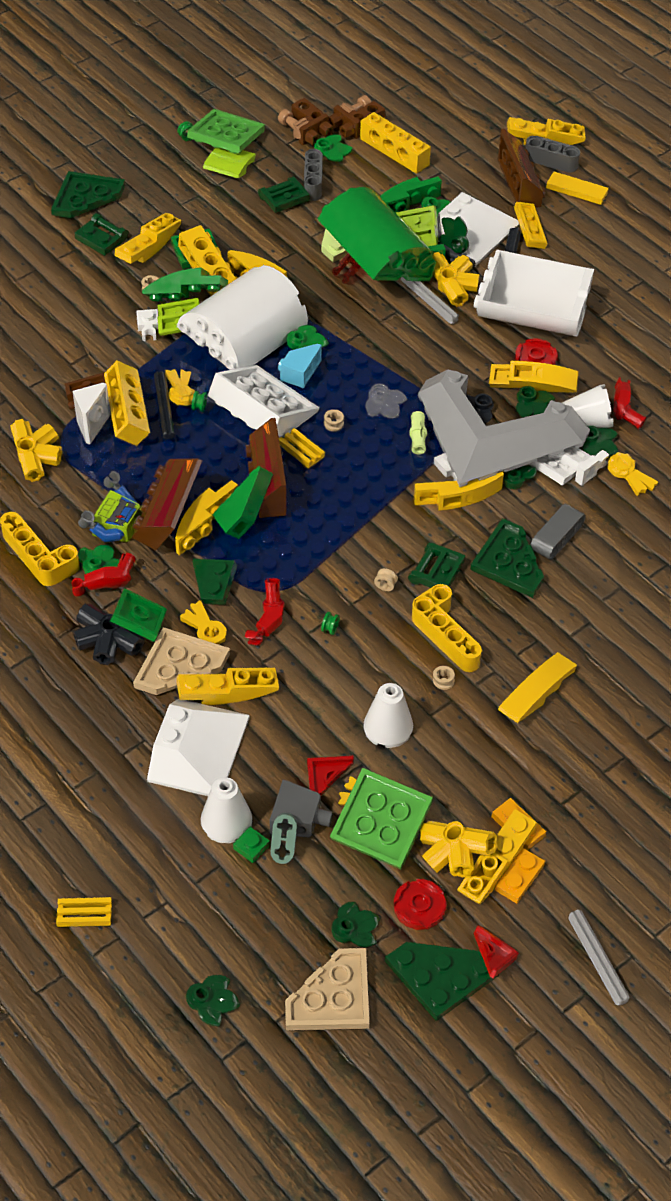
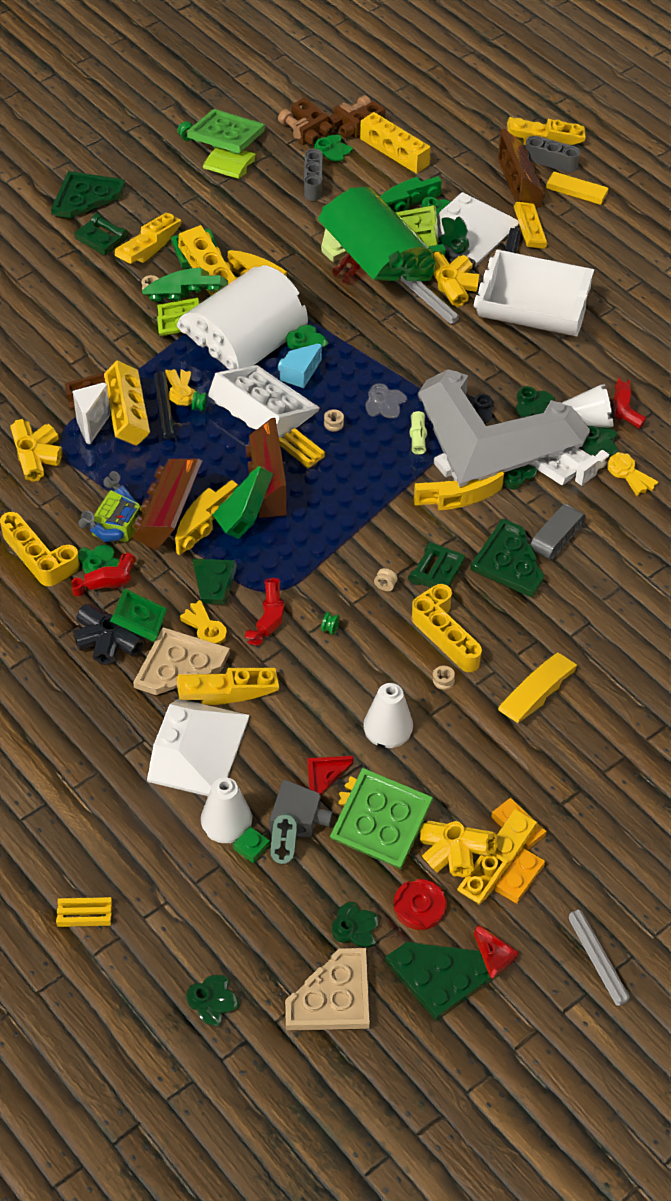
(147, 322): white plate -> none
(284, 195): dark green plate -> none
(534, 374): yellow slope -> none
(536, 351): red tile -> none

